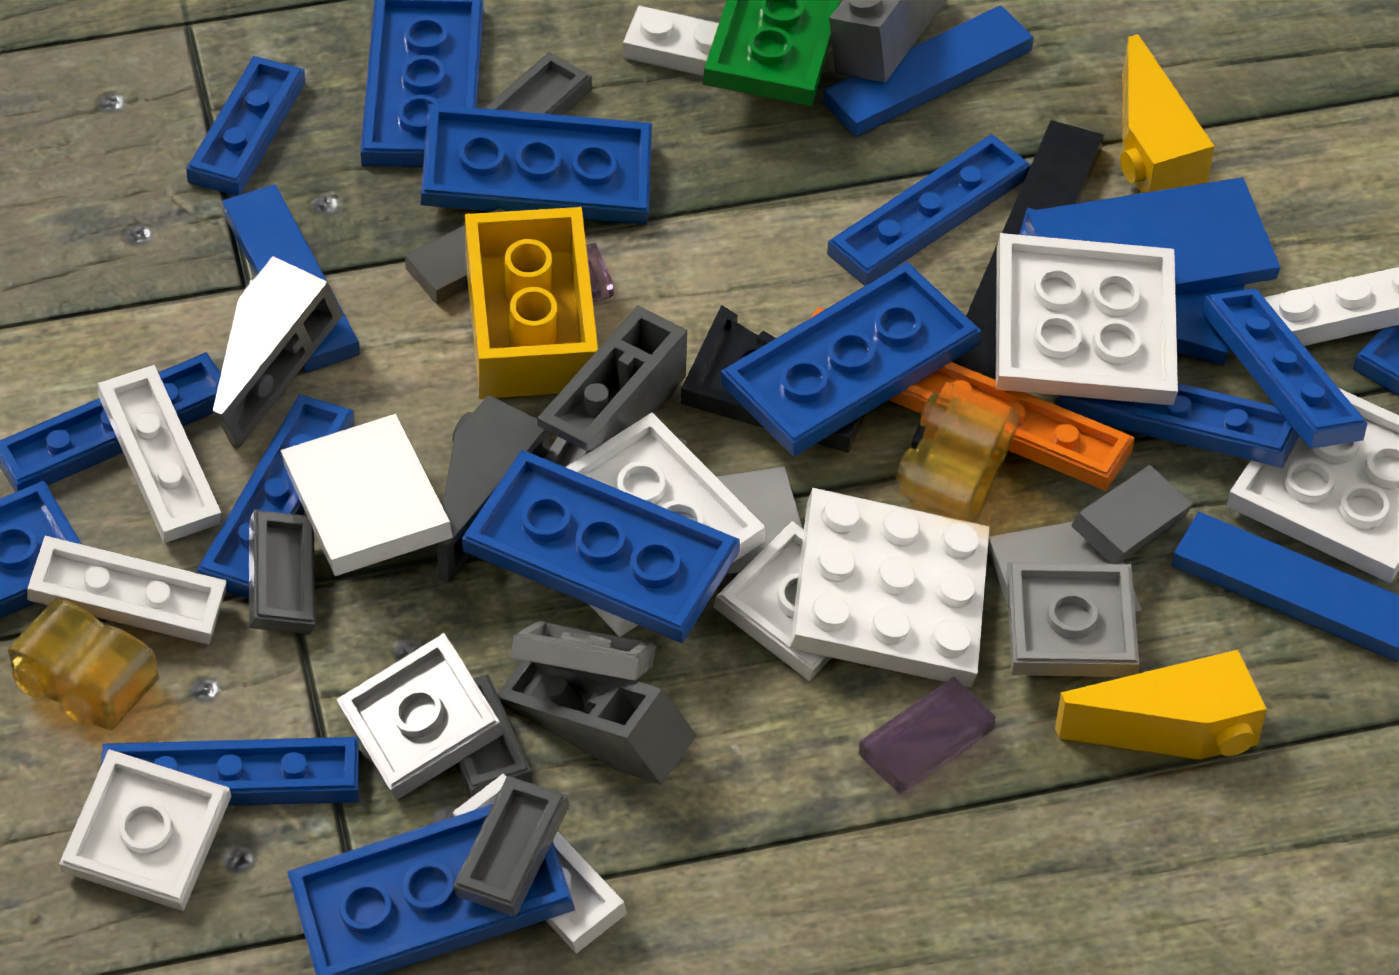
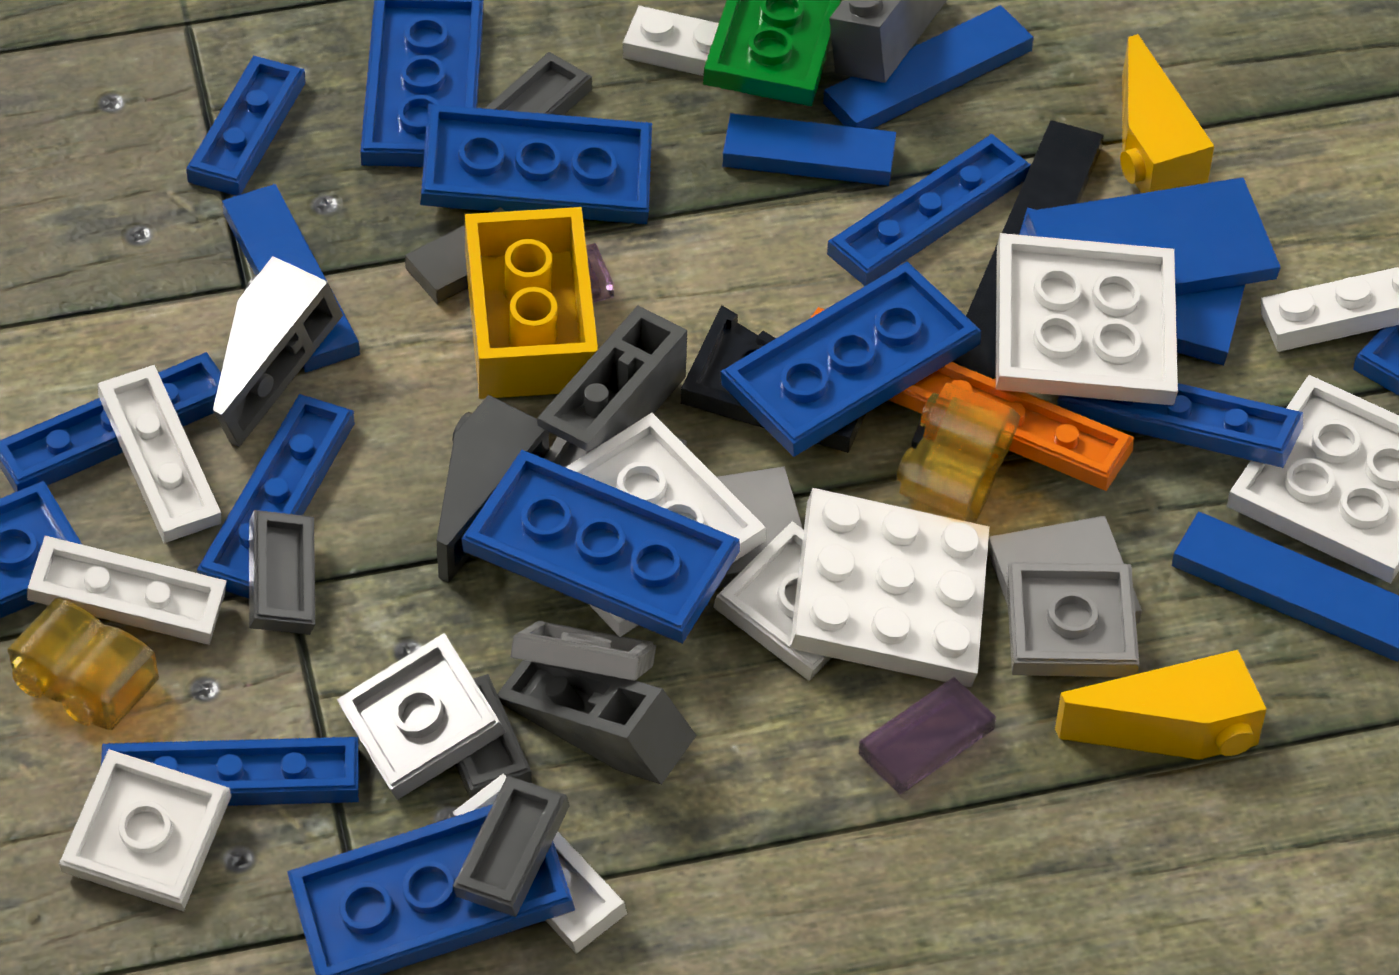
(366, 494): white tile -> none
(809, 149): none -> blue tile
(1132, 515): dark grey tile -> none
(1284, 368): blue tile -> none

